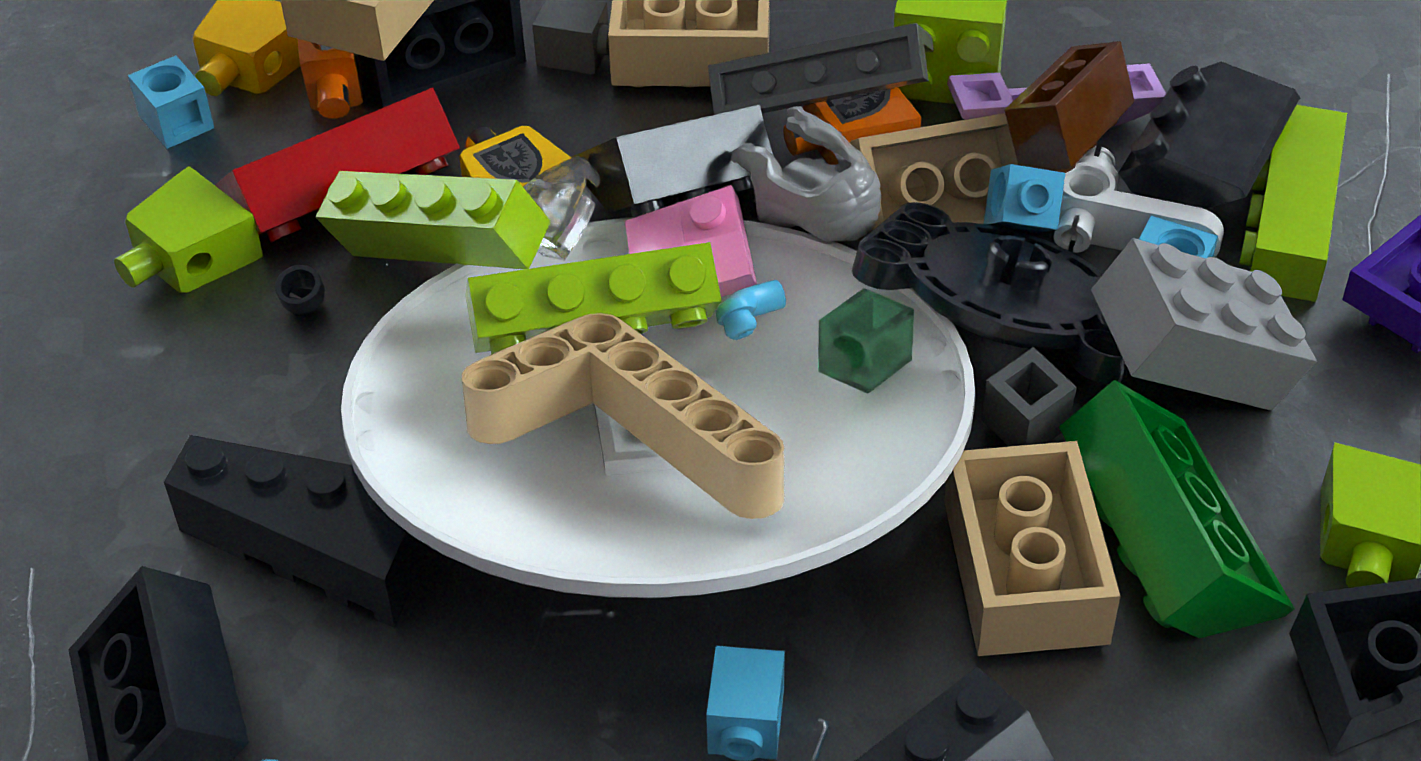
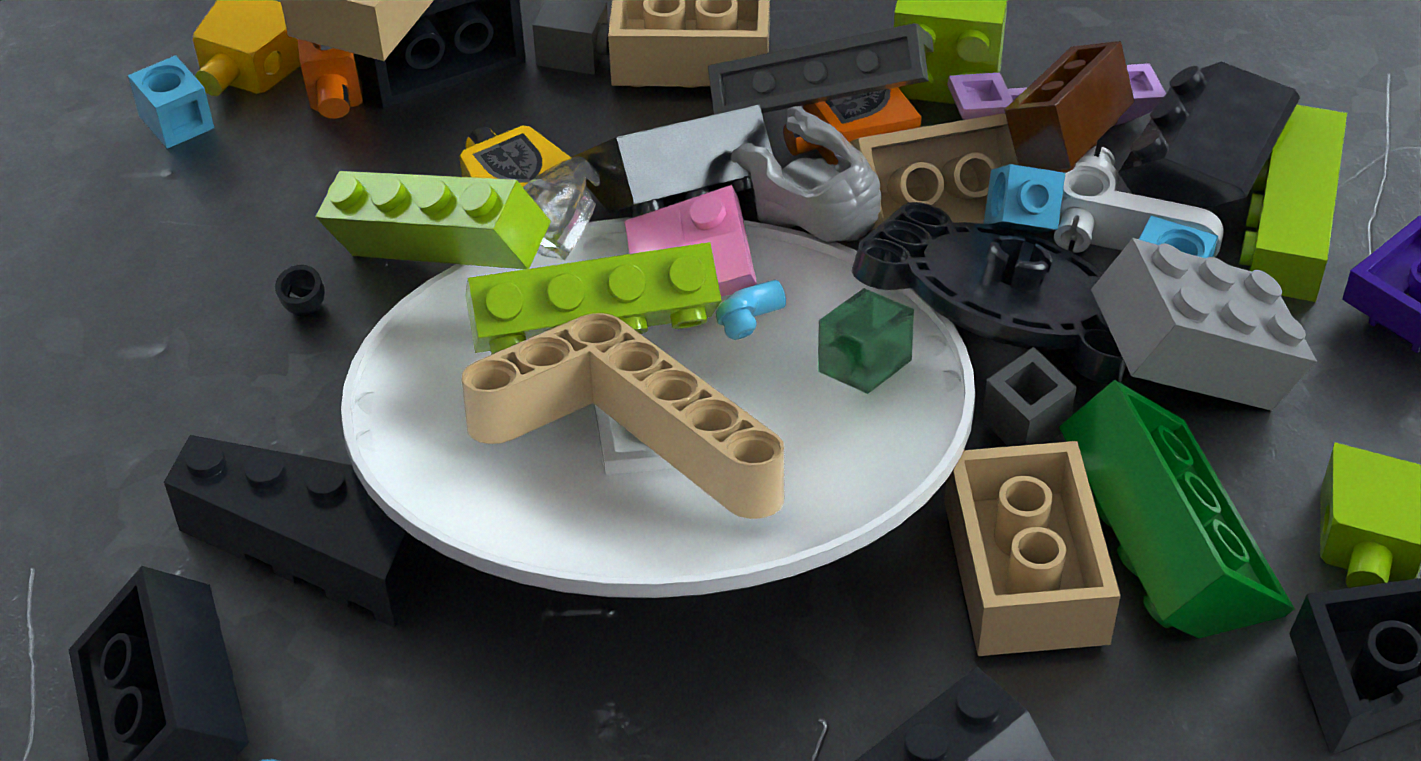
(188, 235): lime torso -> none
(297, 178): red slope -> none
(745, 703): medium azure brick -> none

